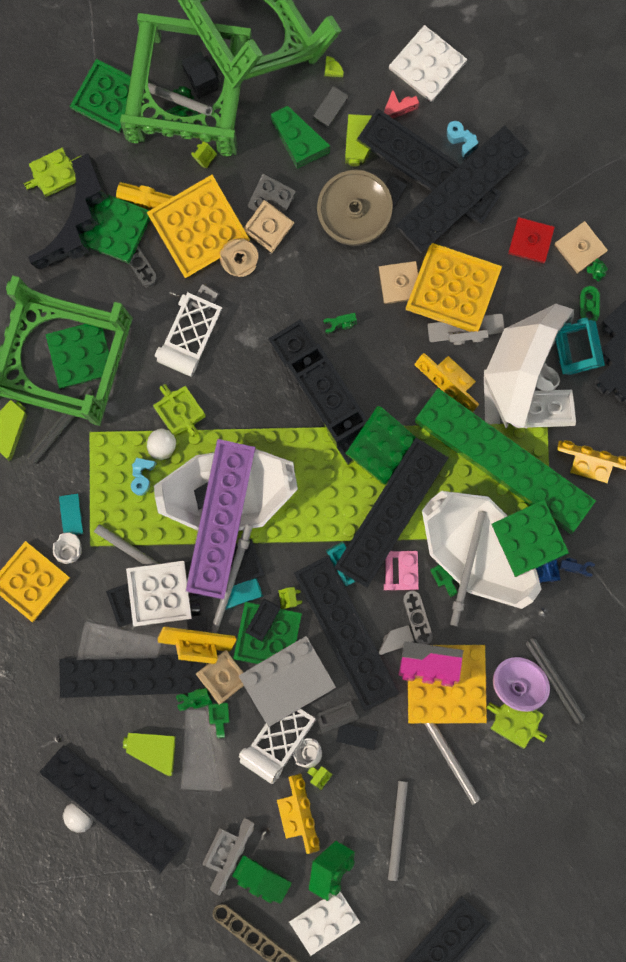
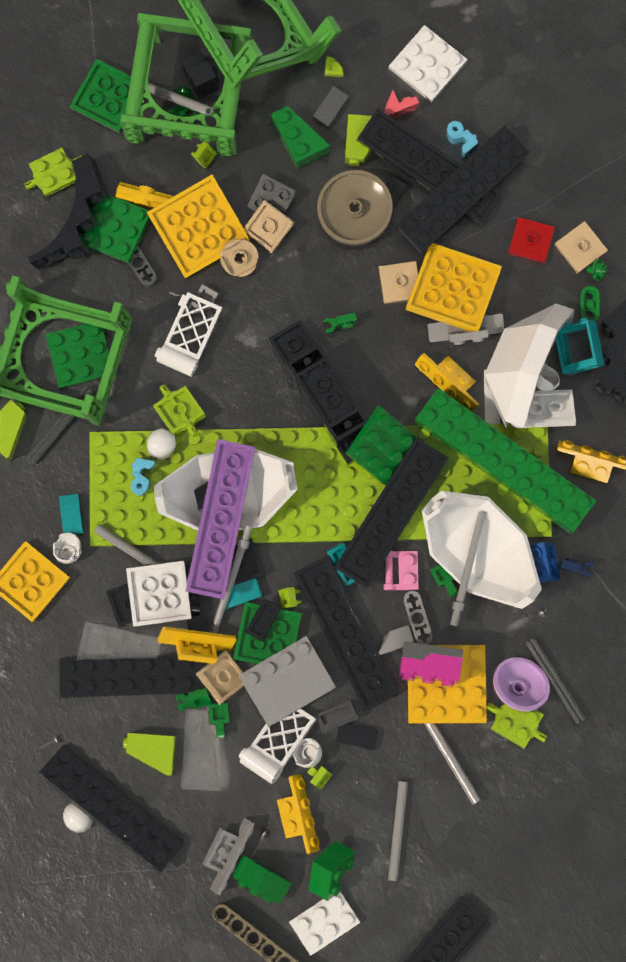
(530, 538): green plate -> none

